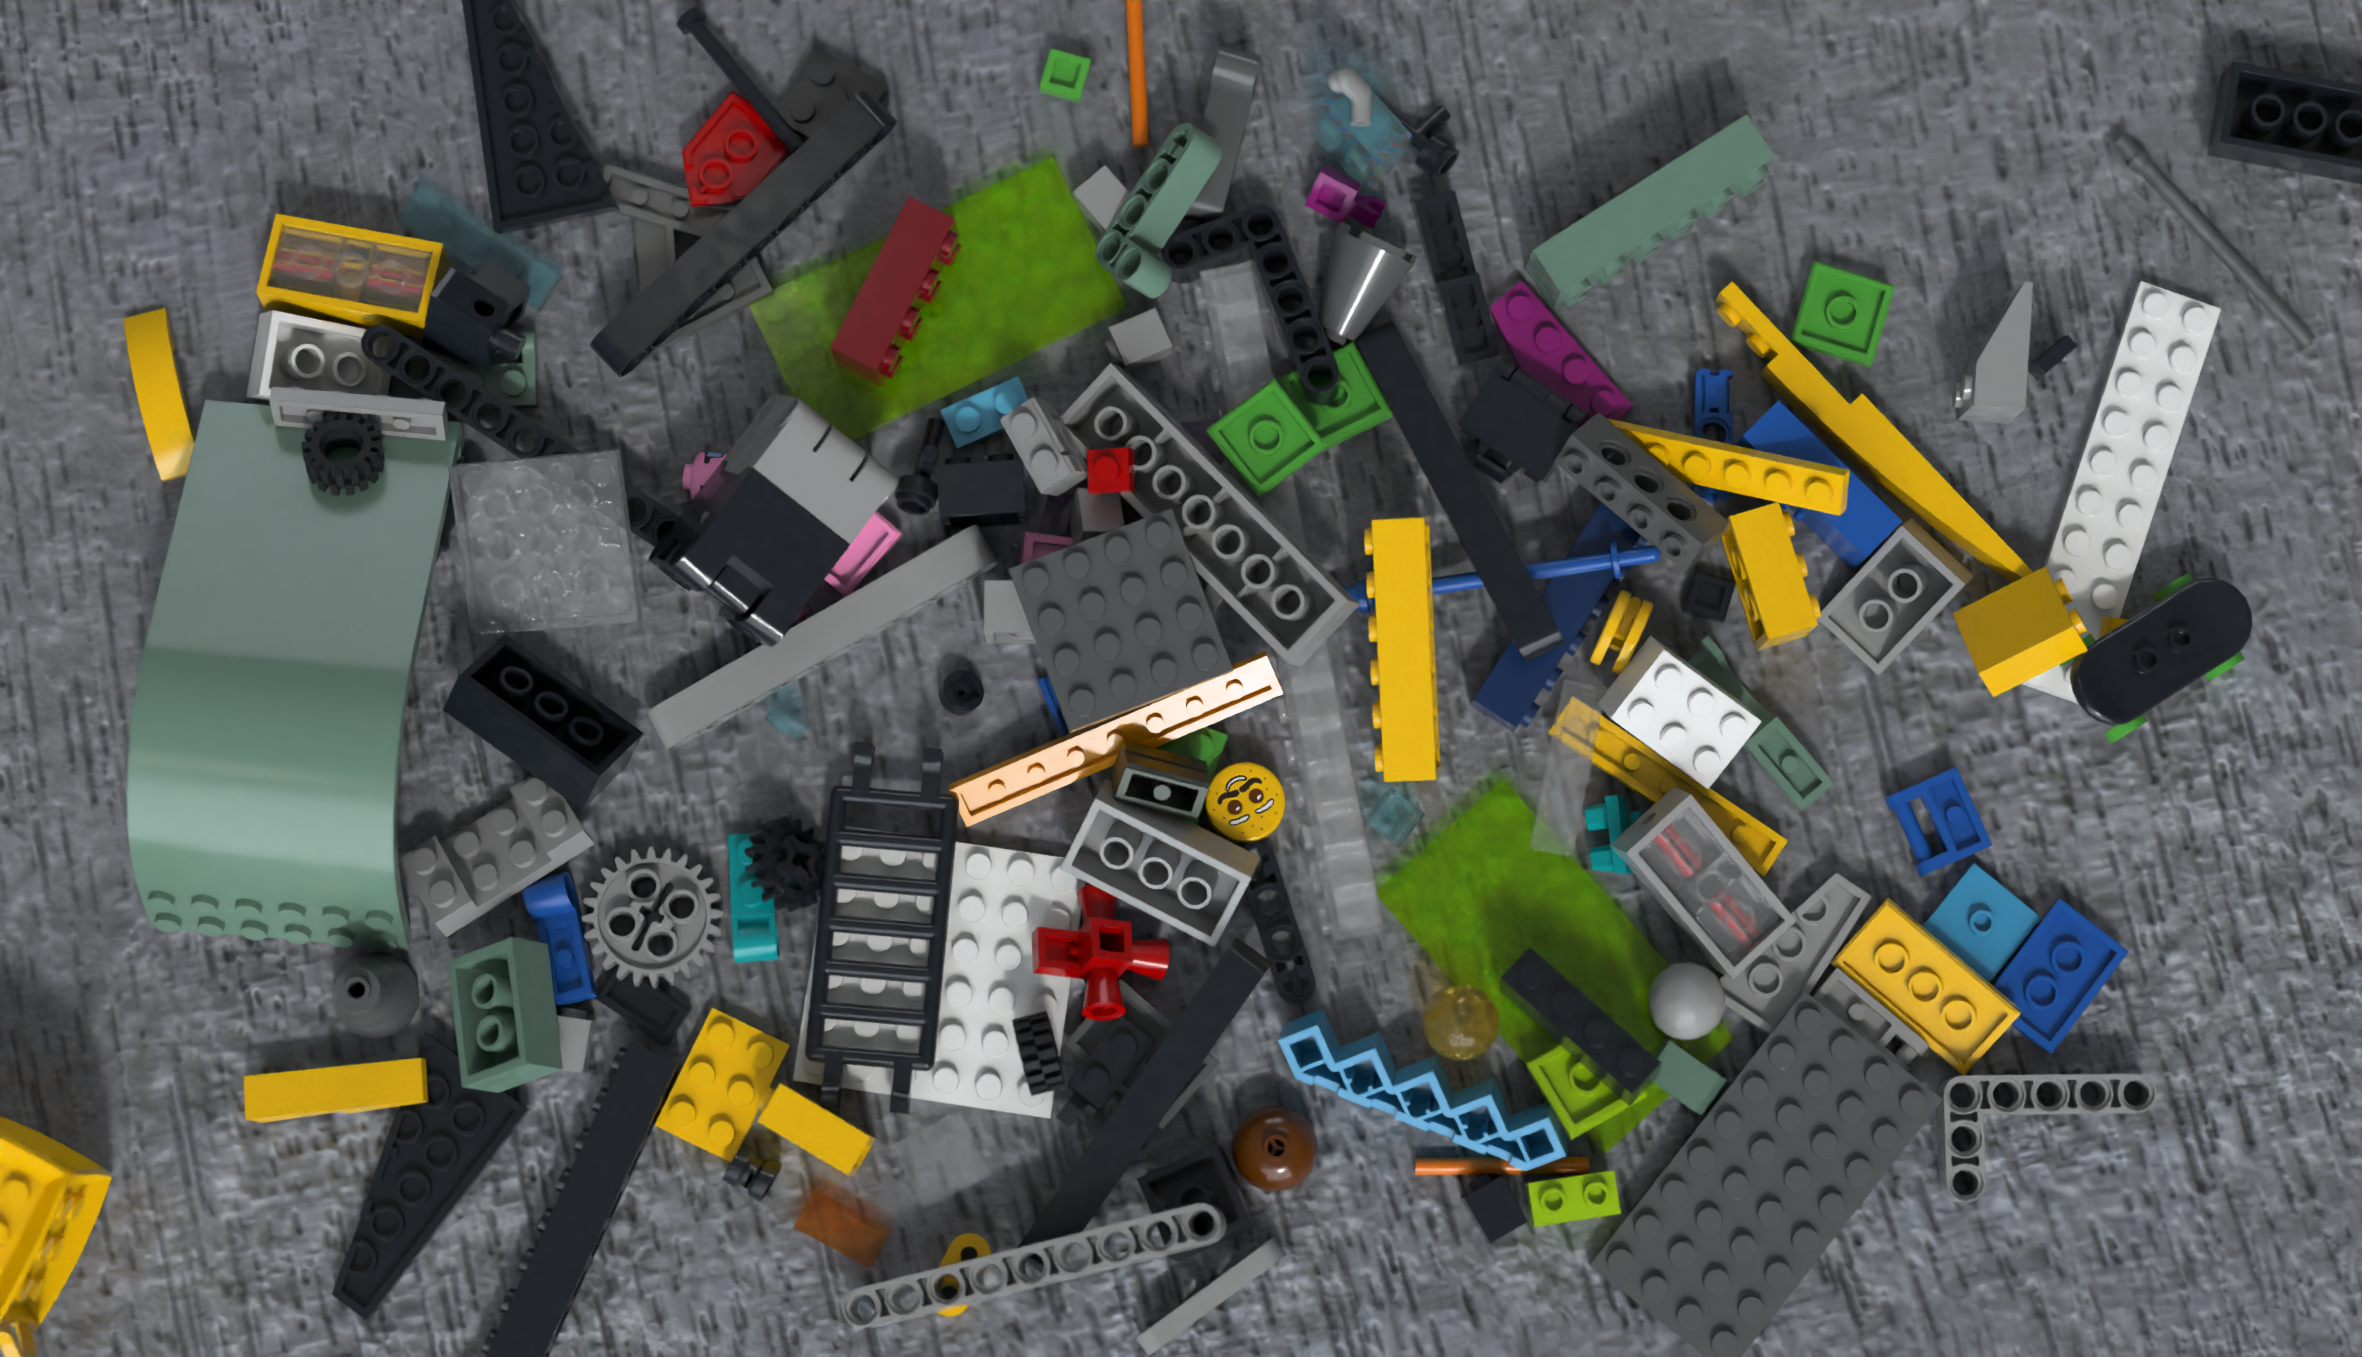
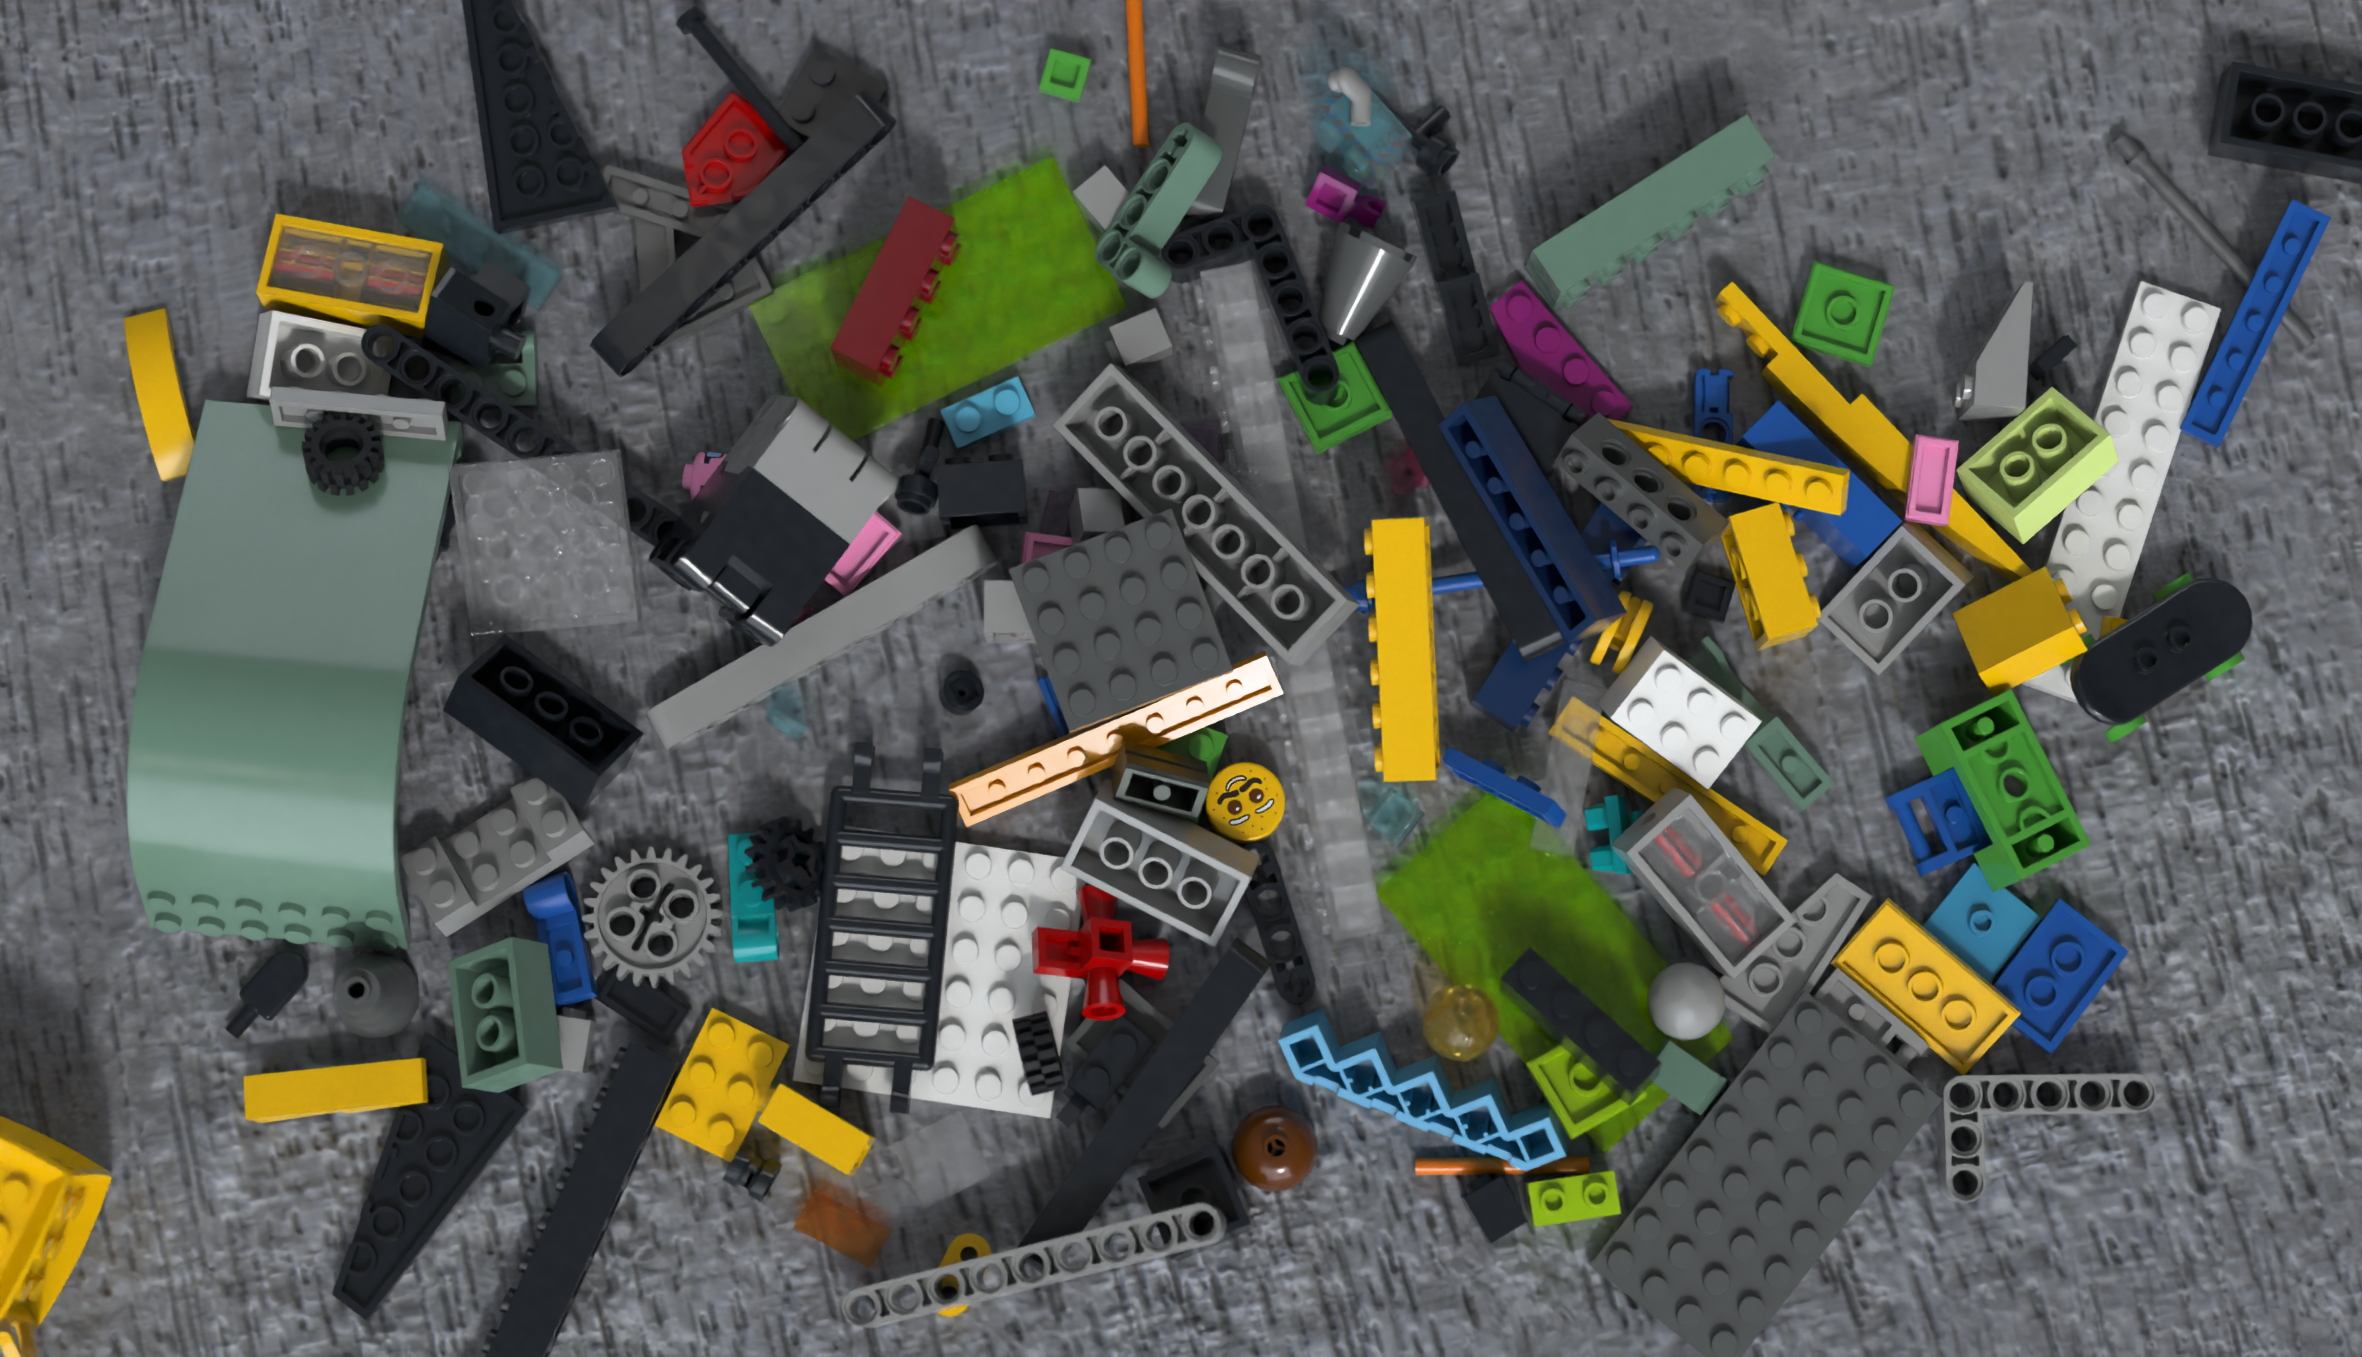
(270, 989): none -> black piece
(1045, 446): light grey brick -> none
(1110, 471): red plate -> none
(1210, 1296): light grey beam -> none
(1266, 439): bright green plate -> none
(1402, 483): none -> clear pink plate
(1492, 779): none -> blue plate
(1532, 518): none -> dark blue brick
(1930, 480): none -> bright pink tile
(2025, 829): none -> bright green plate
(2037, 465): none -> yellowish green brick
(2254, 323): none -> blue plate

